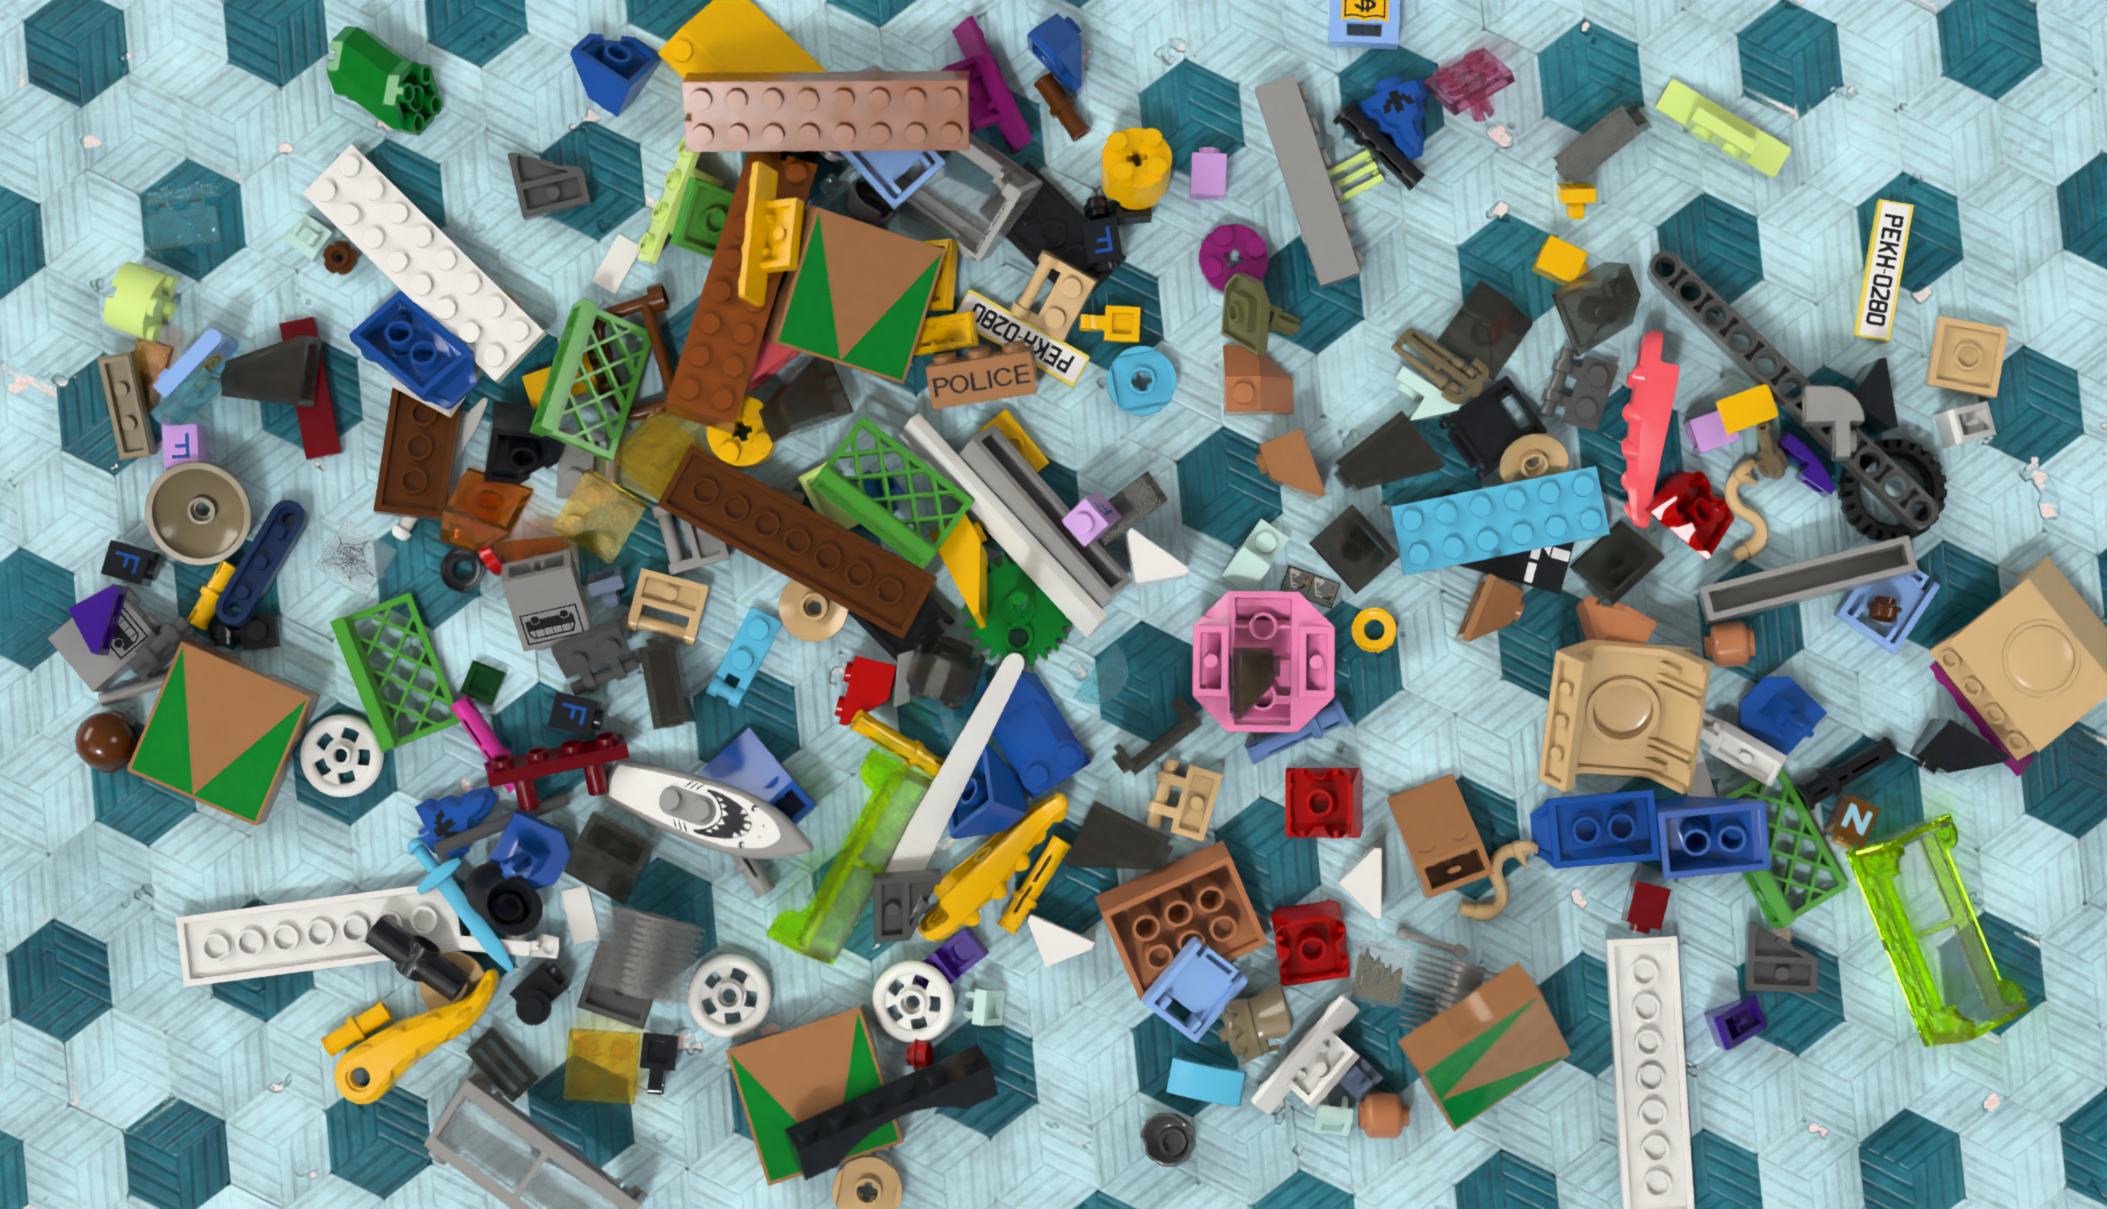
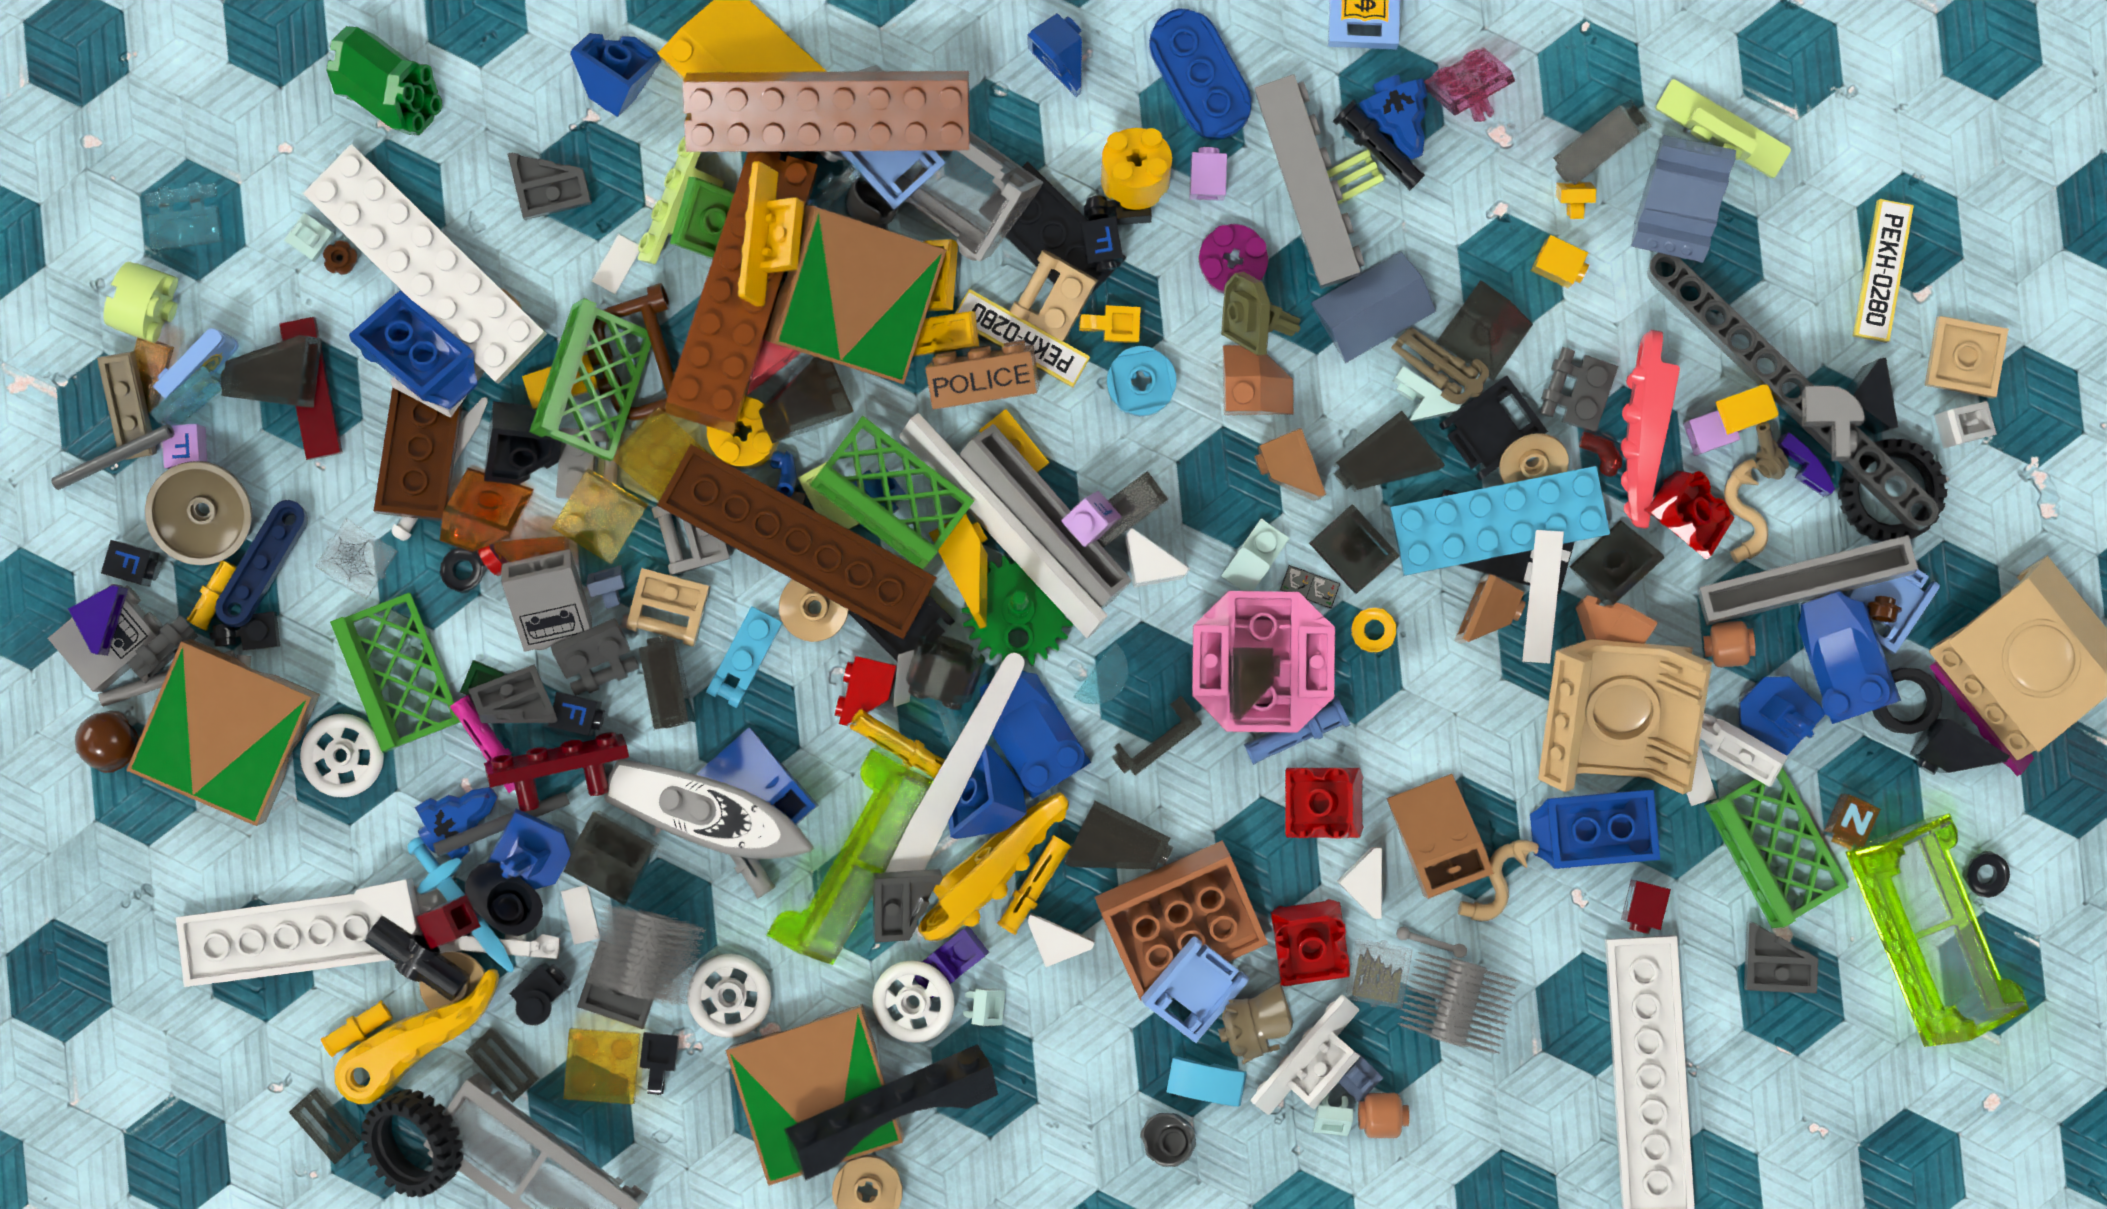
(112, 457): none -> dark grey piece
(334, 1114): none -> clear smoke tile
(394, 901): none -> white slope
(435, 1128): none -> black tyre
(448, 921): none -> dark red brick
(514, 699): none -> dark grey wing
(788, 474): none -> blue arm
(919, 1054): red plate -> none
(988, 94): magenta bracket -> none
(1062, 107): reddish brown pin -> none
(1194, 804): tan plate -> none
(1200, 74): none -> blue tile
(1374, 306): none -> sand blue slope
(1485, 1046): medium nougat tile -> none
(1543, 596): none -> white sticker
(1597, 305): clear smoke slope -> none
(1606, 451): none -> clear red arm
(1682, 198): none -> sand blue slope
(1711, 836): blue slope -> none
(1735, 1022): dark purple slope -> none
(1831, 781): black pin -> none
(1846, 657): none -> blue slope
(1932, 709): none -> black tyre
(2000, 874): none -> black piece

